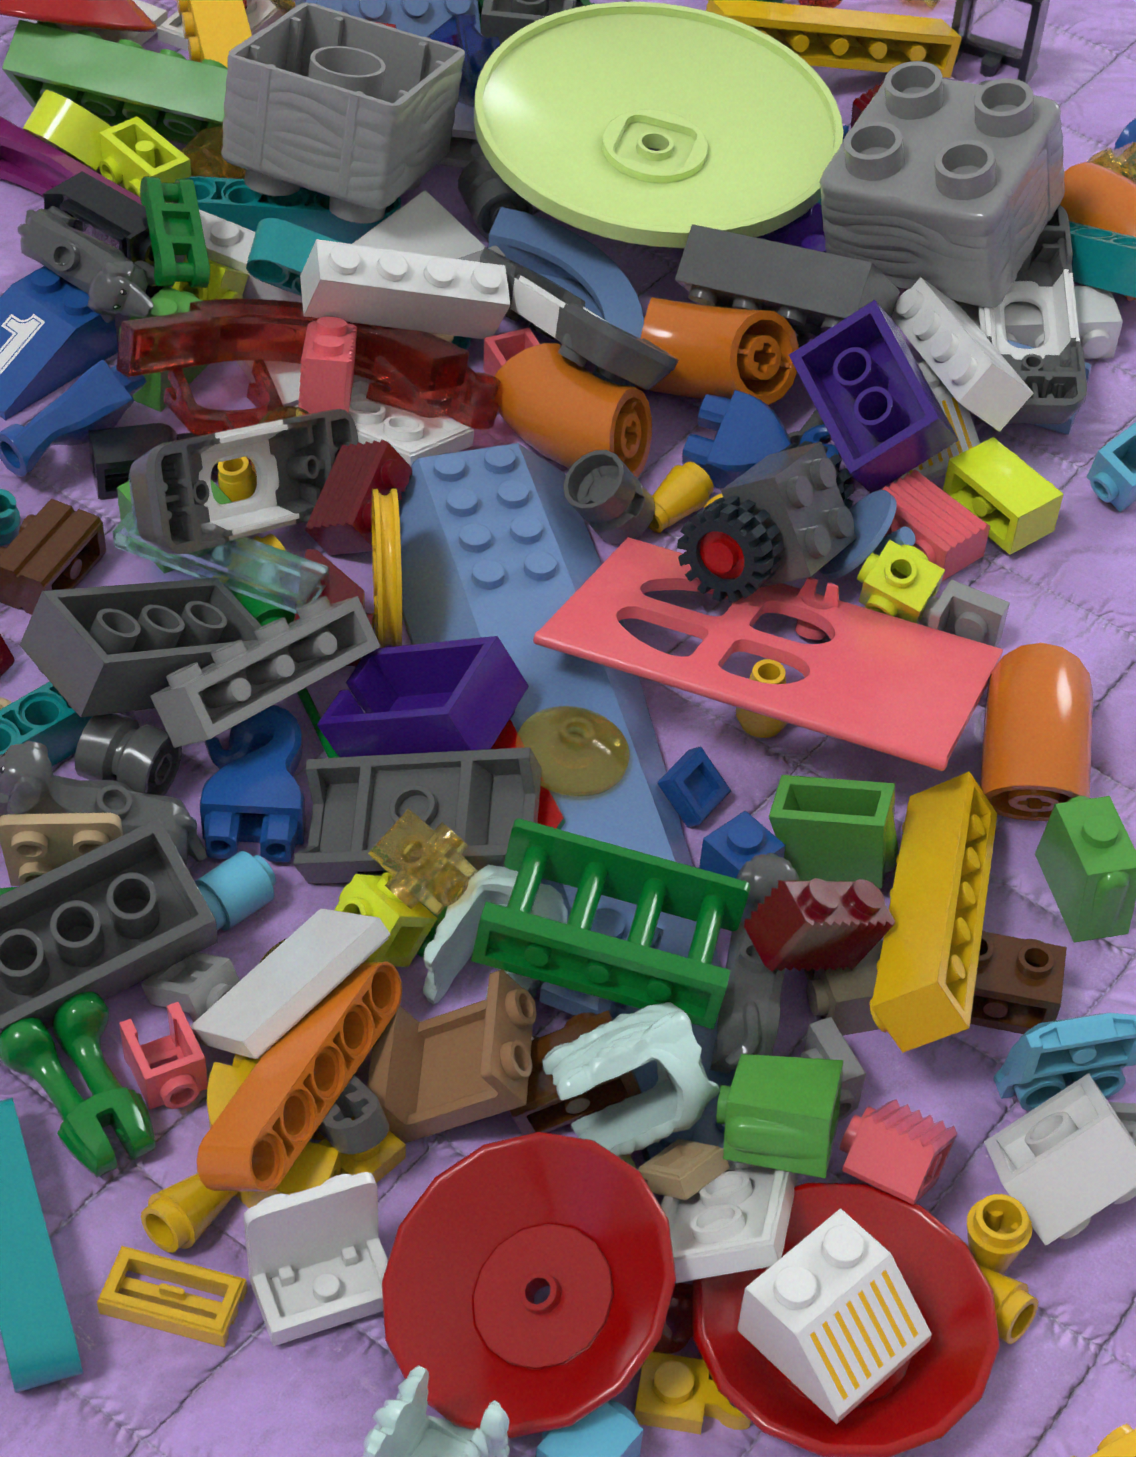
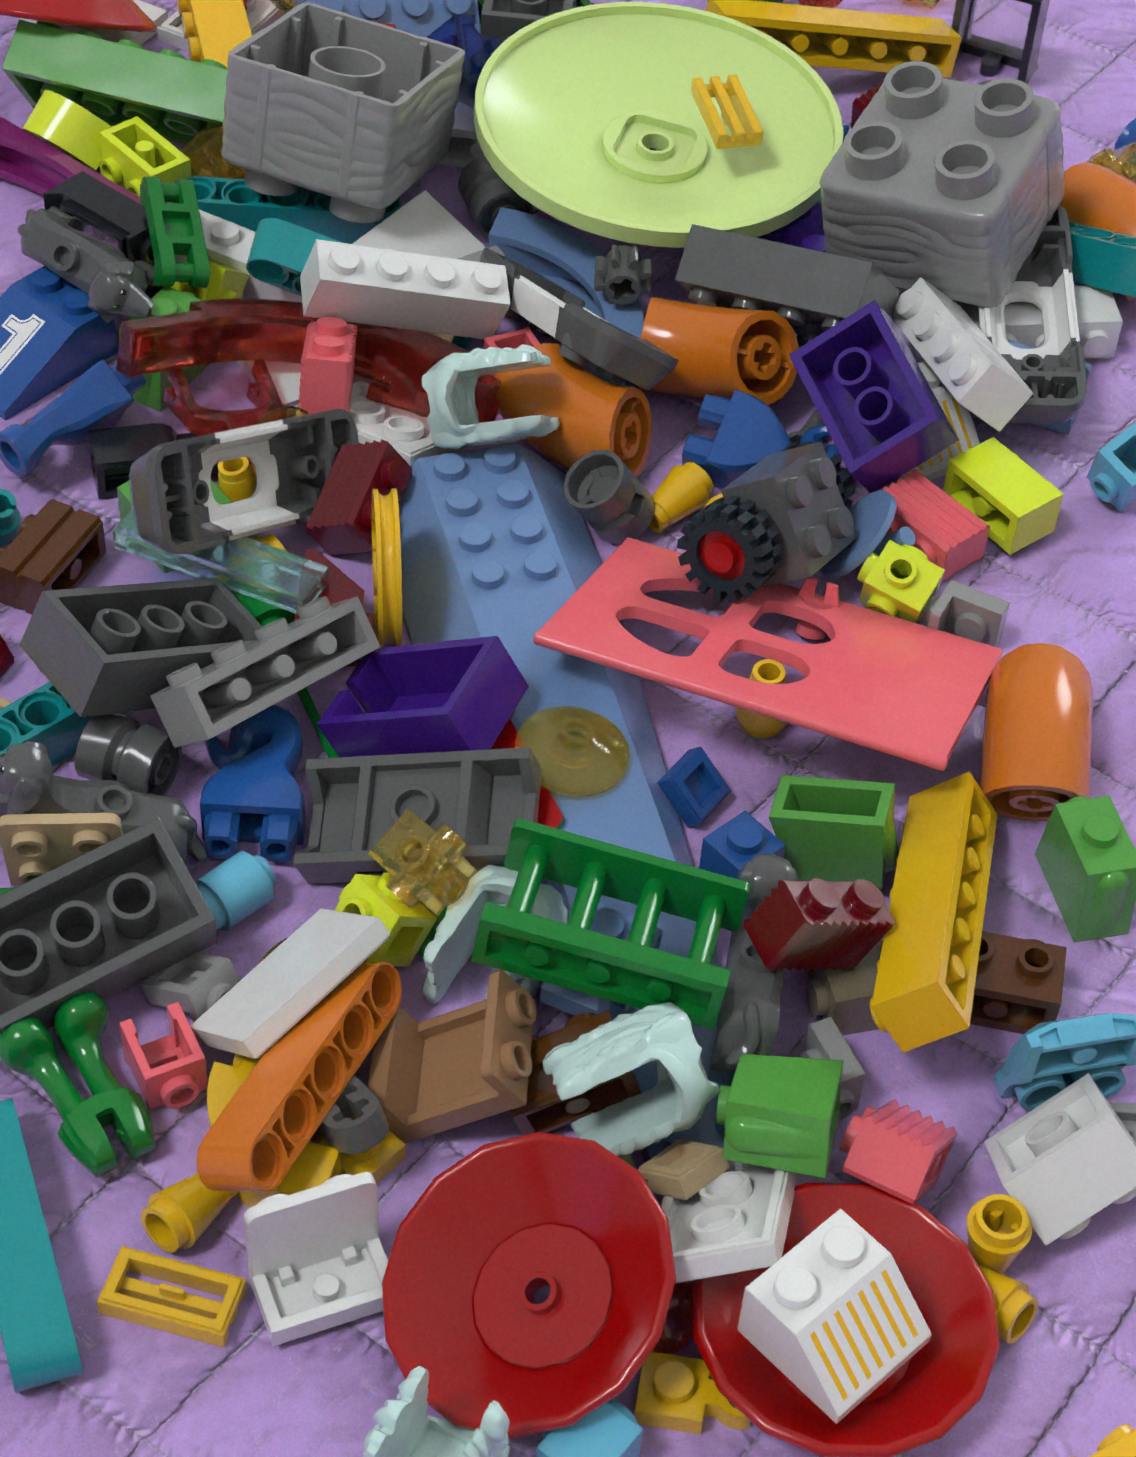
(452, 398): none -> light aqua piece
(623, 275): none -> dark grey gear
(735, 109): none -> yellow tile

